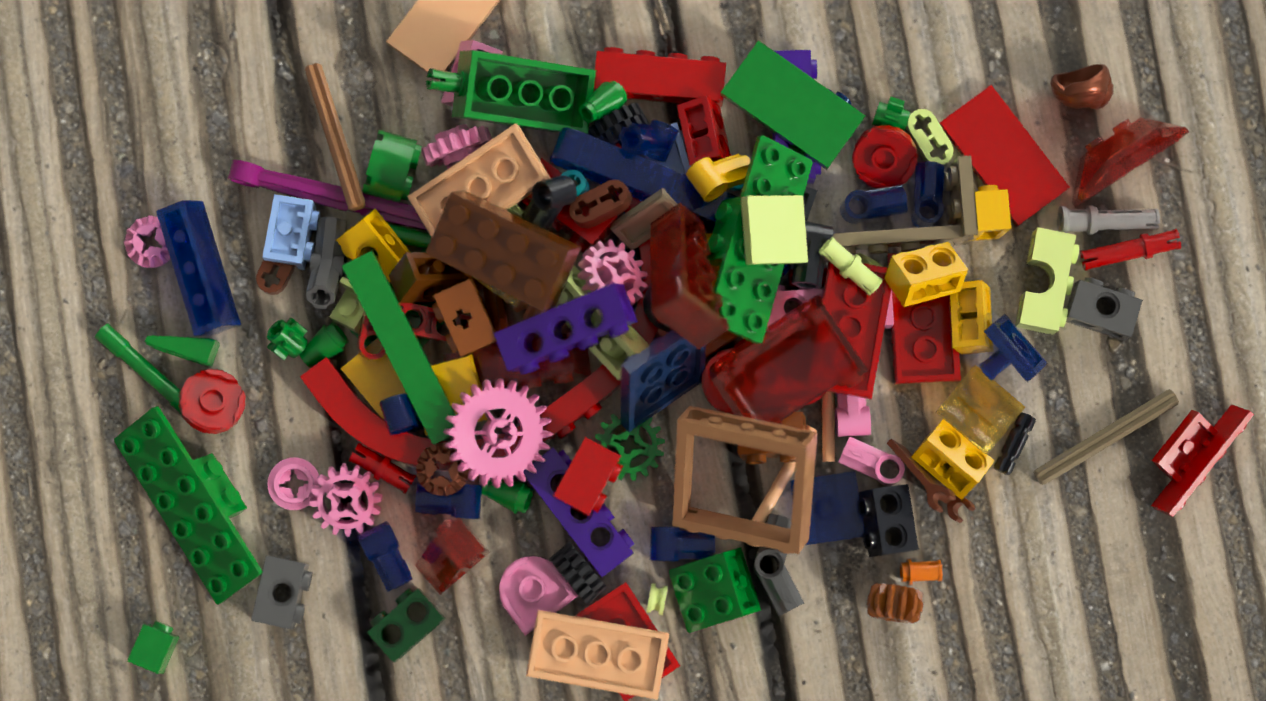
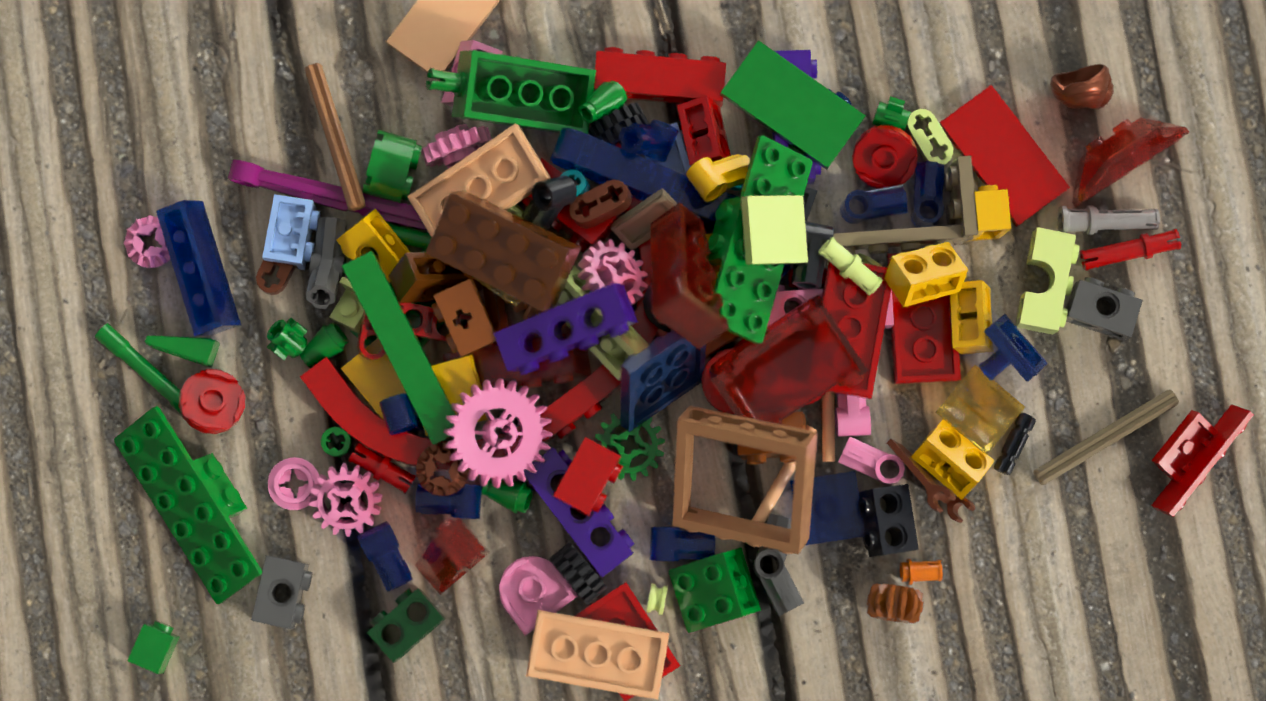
(333, 451): none -> green bush

